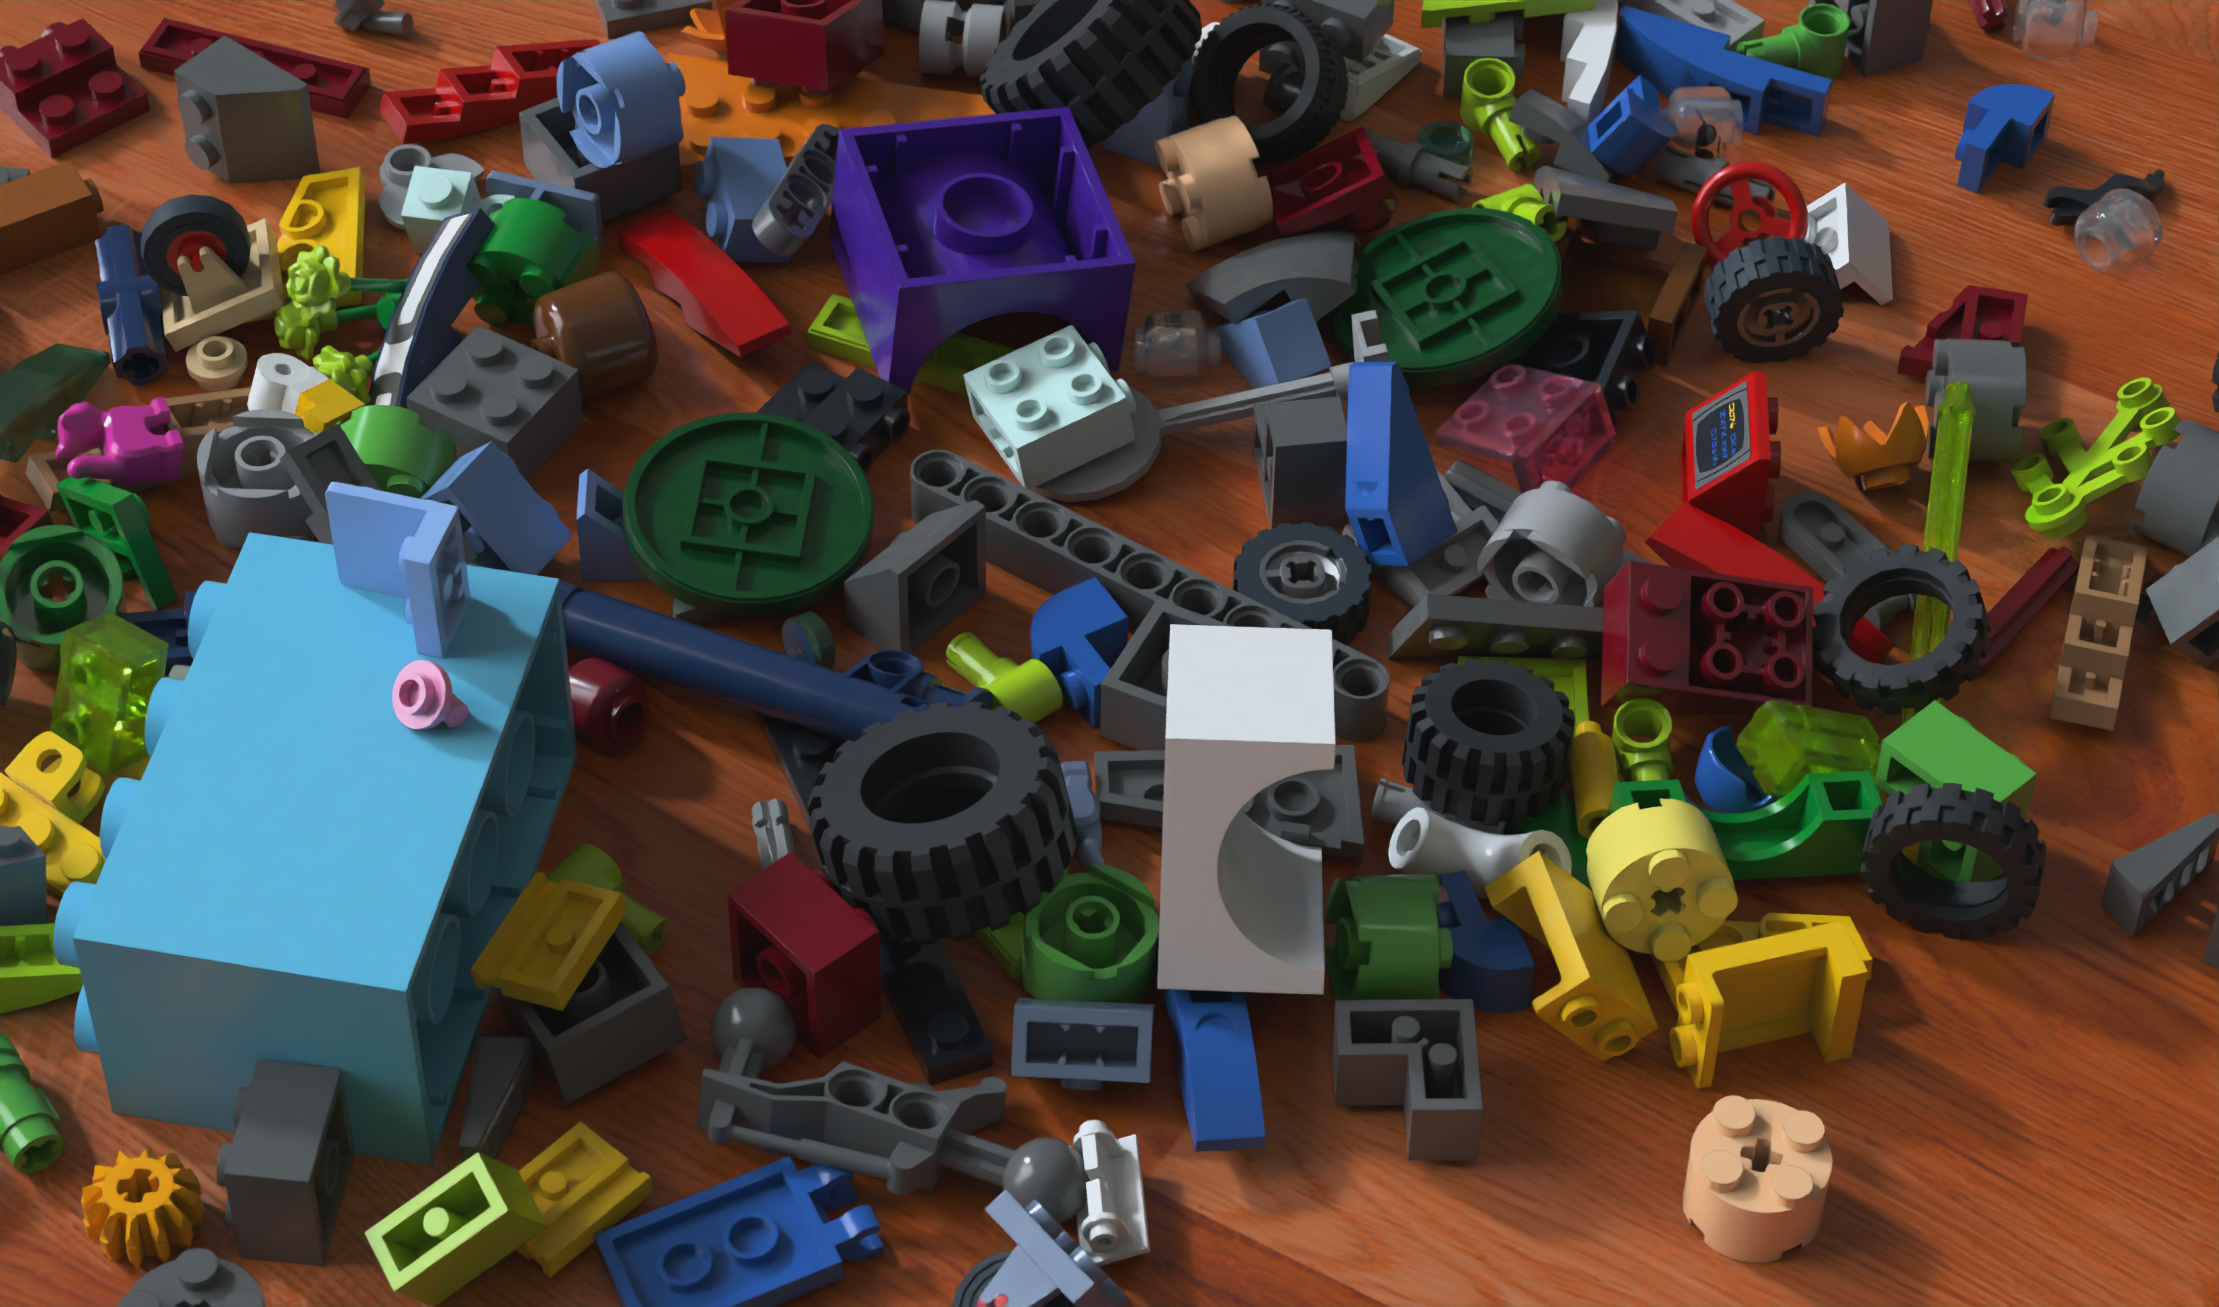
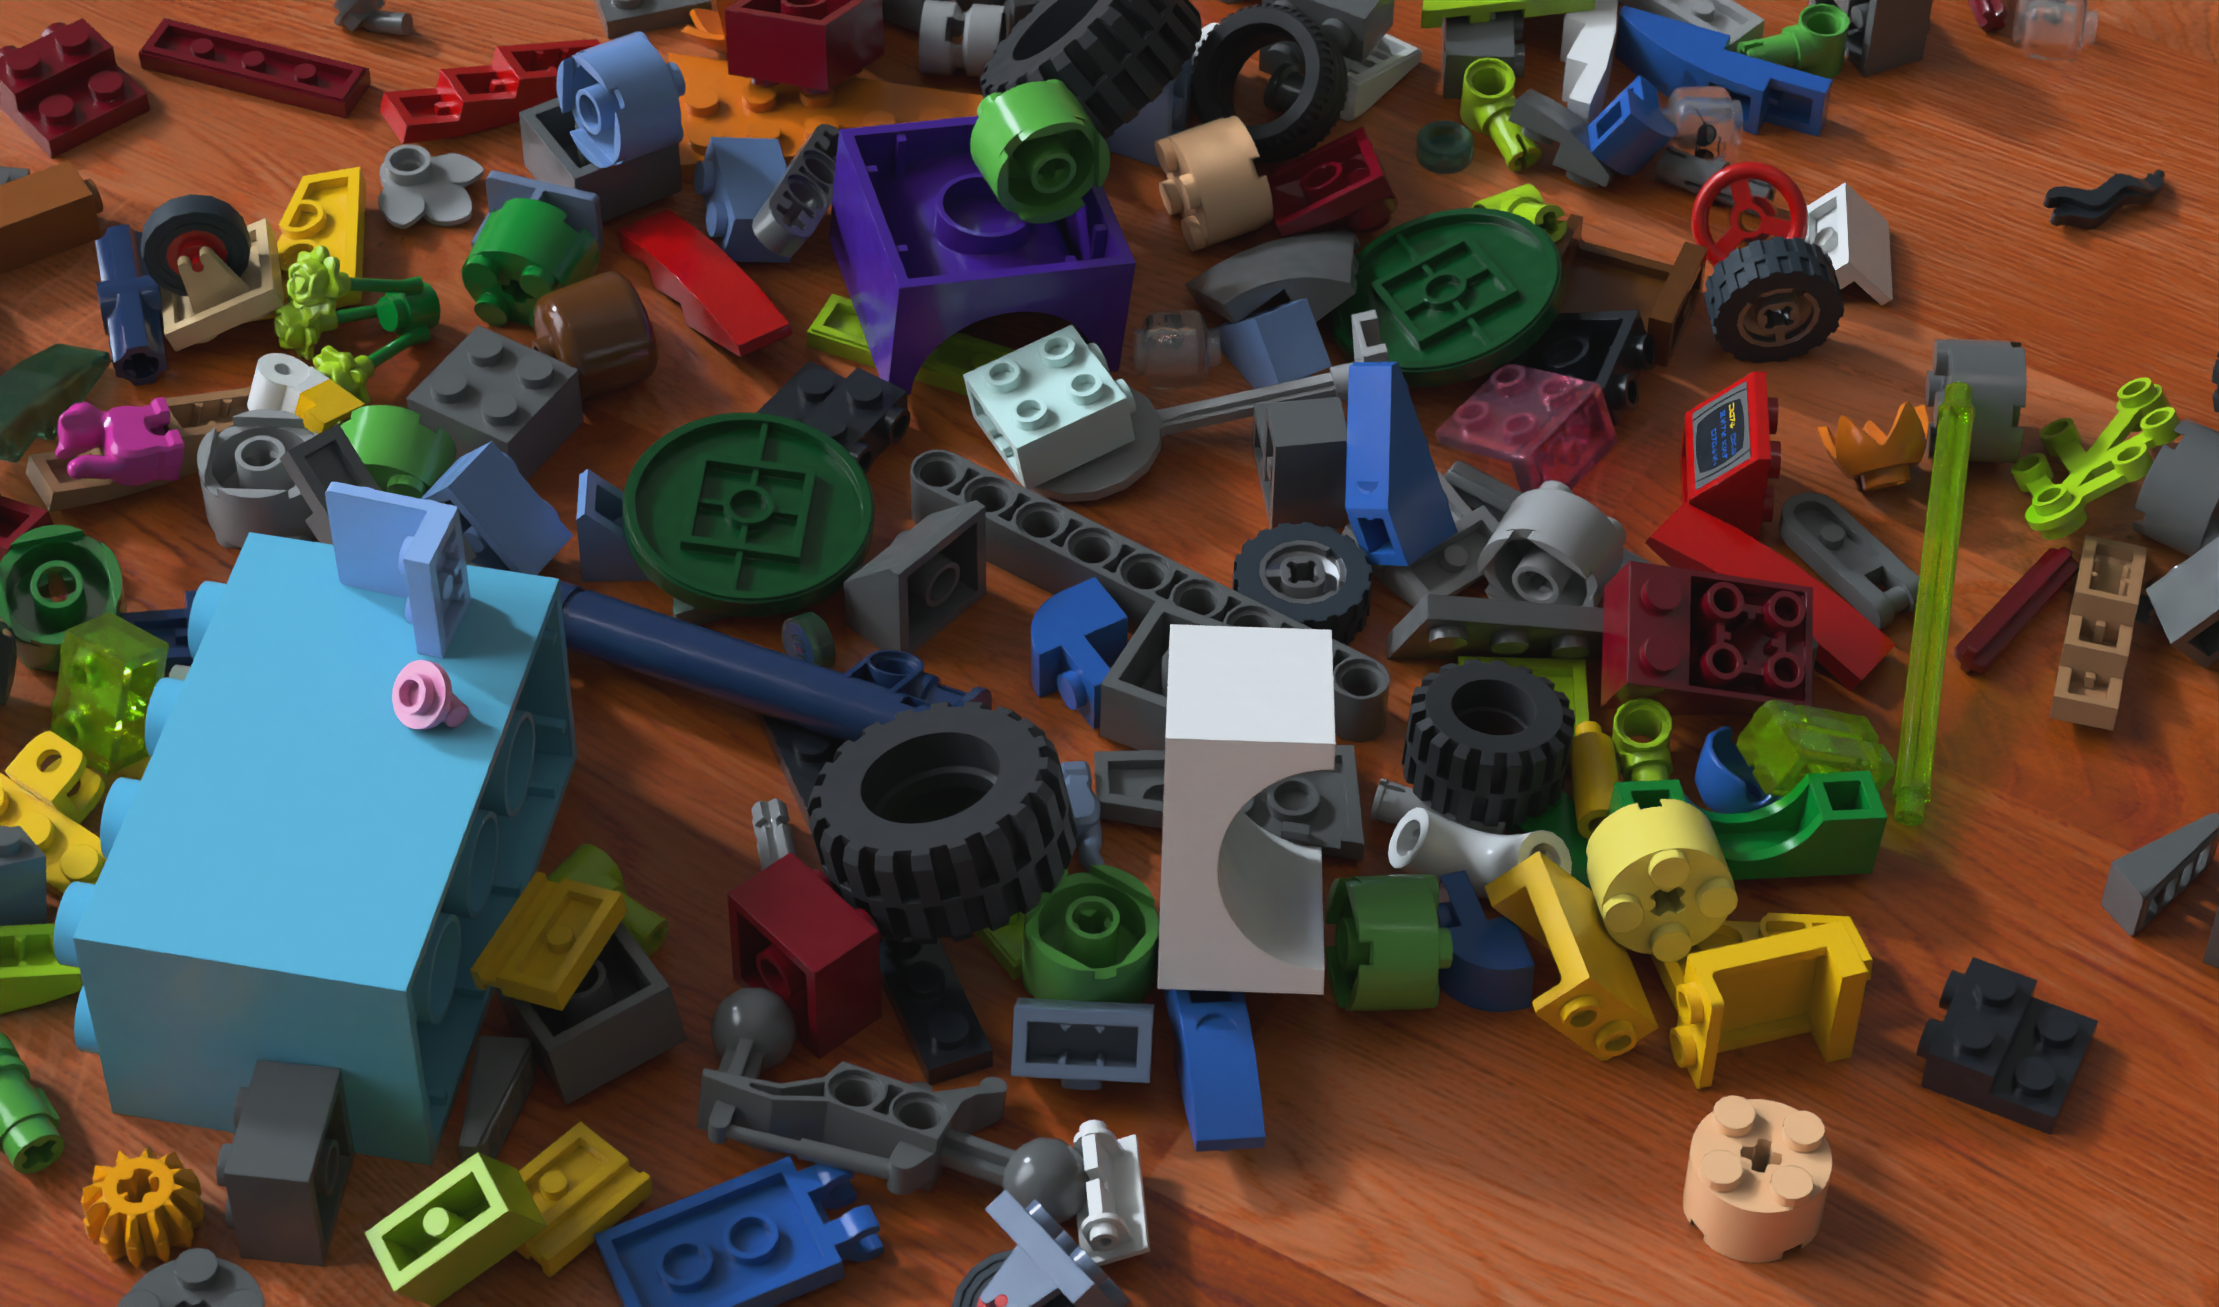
(122, 524): green wing -> none
(217, 363): tan plate -> none
(245, 116): dark grey slope -> none
(430, 303): slope -> none
(438, 195): light aqua brick -> none
(607, 704): dark red head -> none
(1025, 689): lime pin -> none
(1038, 150): none -> bright green brick
(1415, 1058): dark grey brick -> none
(1416, 166): dark grey pin -> none
(1619, 212): dark grey slope -> none
(1889, 576): black tyre -> none
(1947, 749): bright green brick -> none
(1960, 818): black tyre -> none
(1974, 314): dark red wing -> none
(2001, 126): blue brick -> none
(2004, 1046): none -> black plate
(2118, 231): clear head -> none

